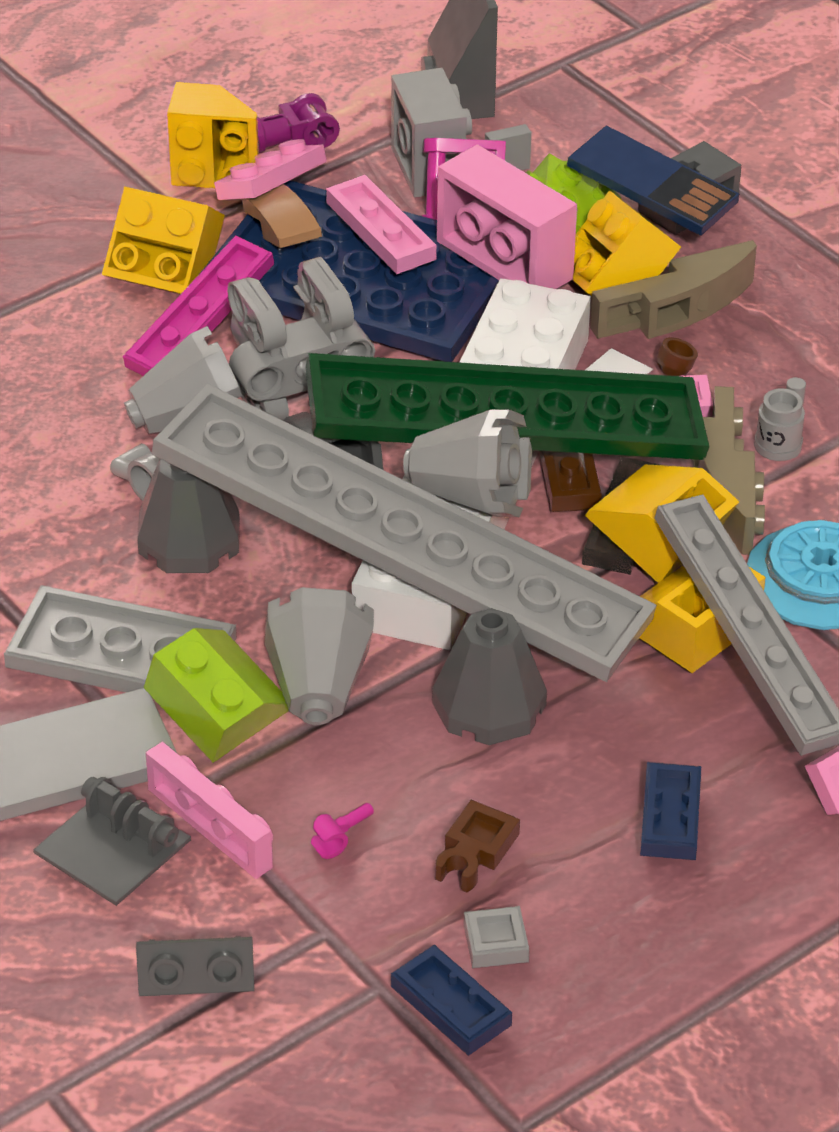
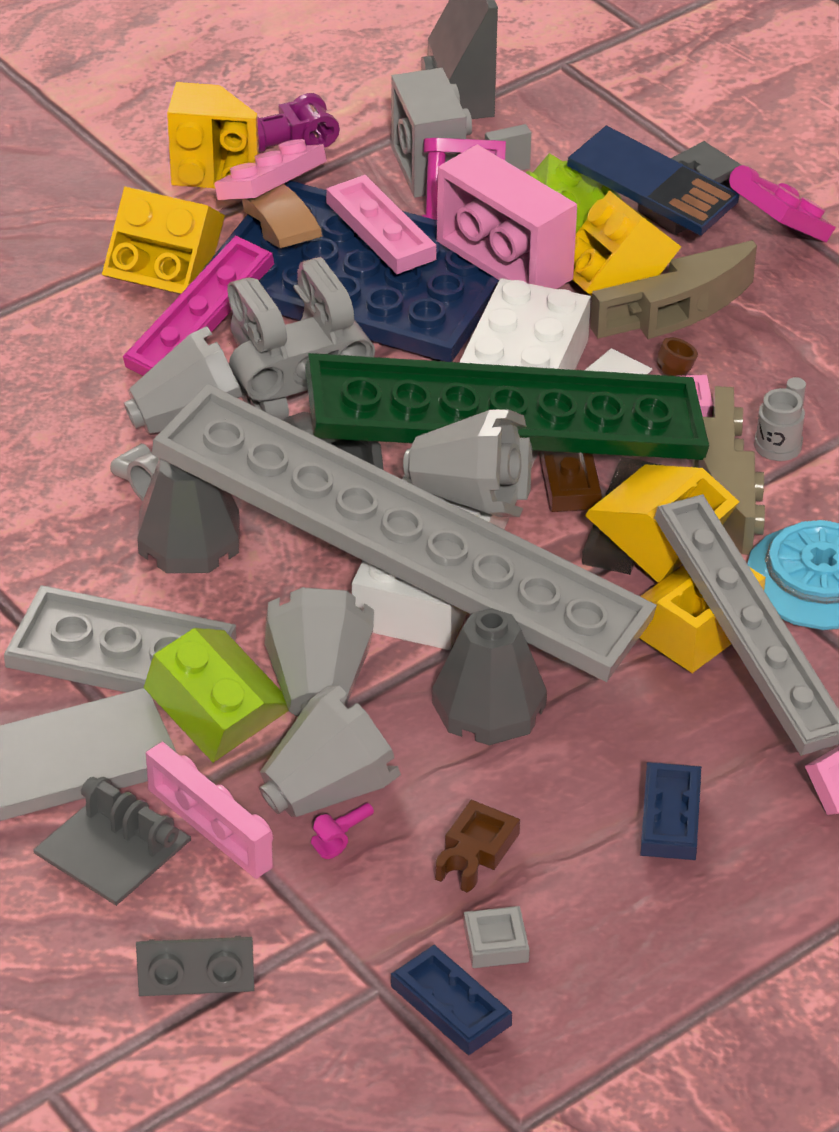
(327, 757): none -> light grey cone
(781, 203): none -> dark pink plate

